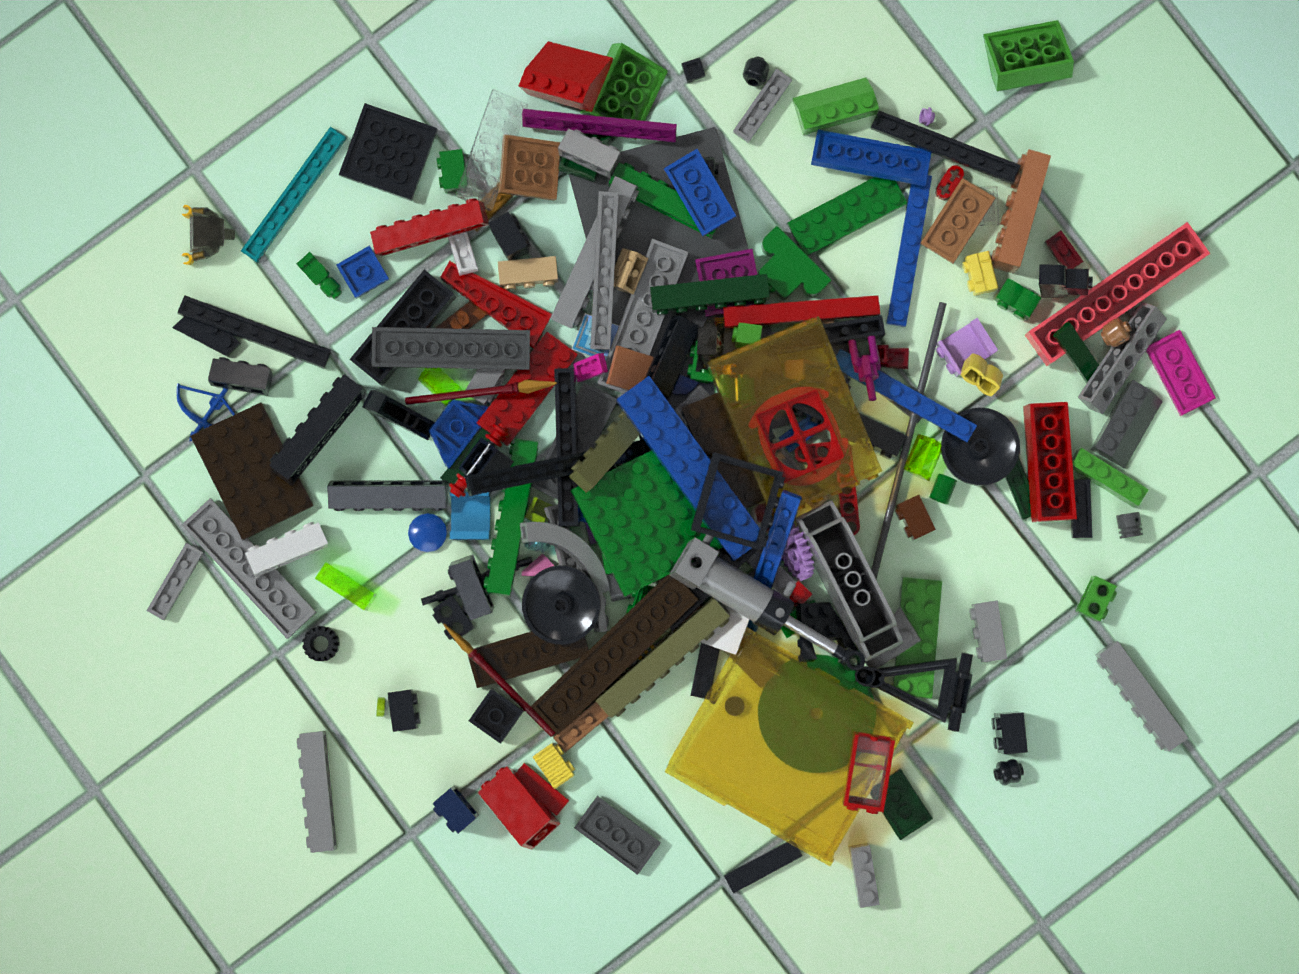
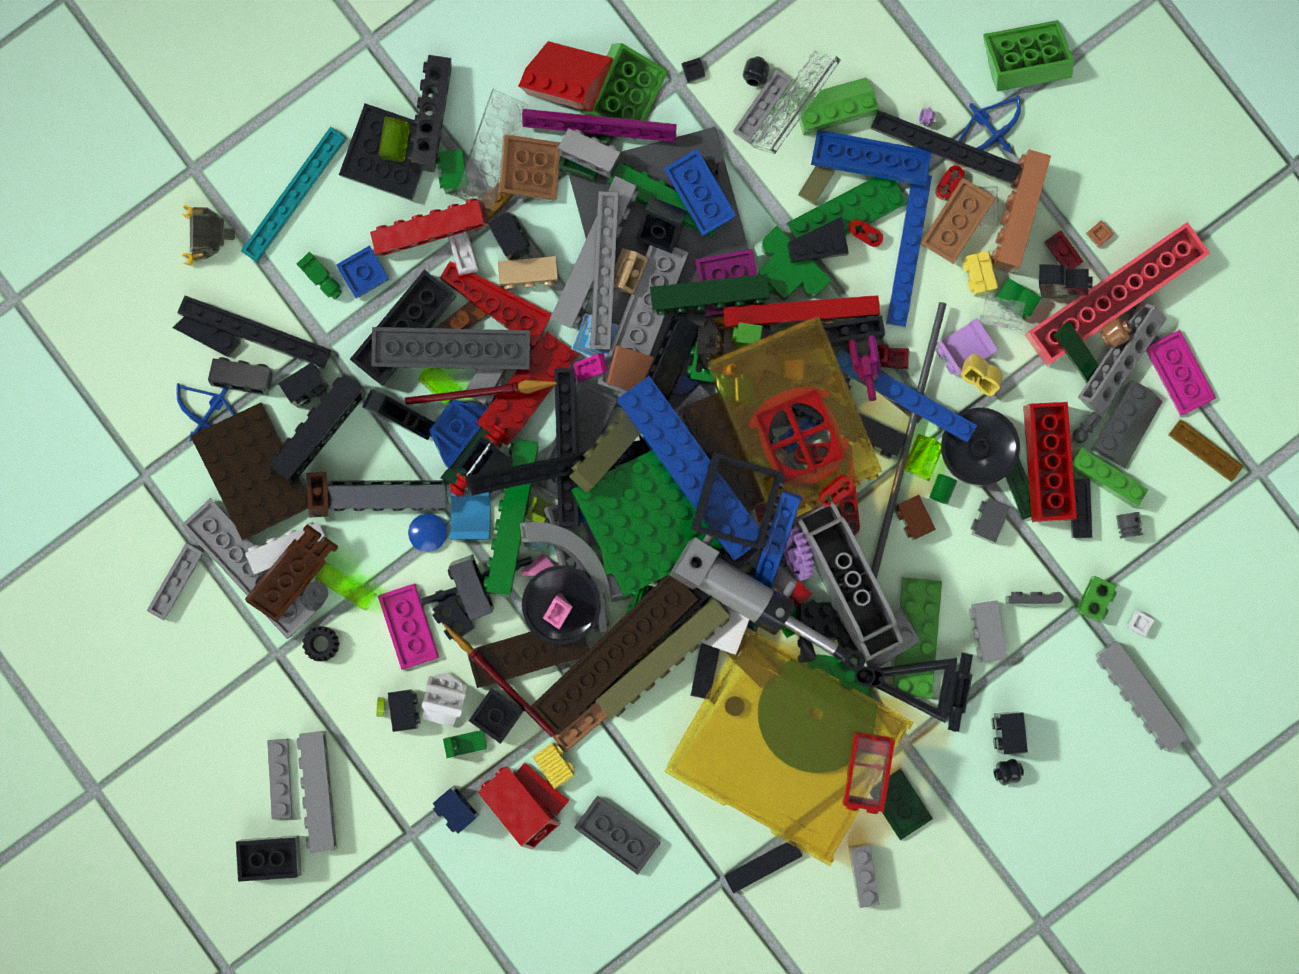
(268, 858): none -> black brick
(279, 778): none -> light grey plate
(291, 574): none -> reddish brown hinge
(304, 385): none -> black brick
(314, 596): none -> dark grey piece
(317, 494): none -> reddish brown brick
(394, 139): none -> clear neon green brick
(408, 626): none -> dark pink tile
(427, 159): none -> black brick
(443, 699): none -> white piece
(464, 743): none -> green bracket
(558, 611): none -> bright pink slope
(661, 225): none -> black brick
(794, 101): none -> clear plate
(816, 184): none -> olive tile
(820, 243): none -> black wing
(833, 487): none -> red beam
(867, 229): none -> red beam
(983, 119): none -> blue piece
(990, 520): none -> dark grey brick
(1002, 313): none -> clear bracket
(1034, 598): none -> dark grey plate
(1080, 435): none -> dark grey axle
(1099, 233): none -> nougat tile
(1140, 623): none -> white plate
(1205, 450): none -> pearl gold tile

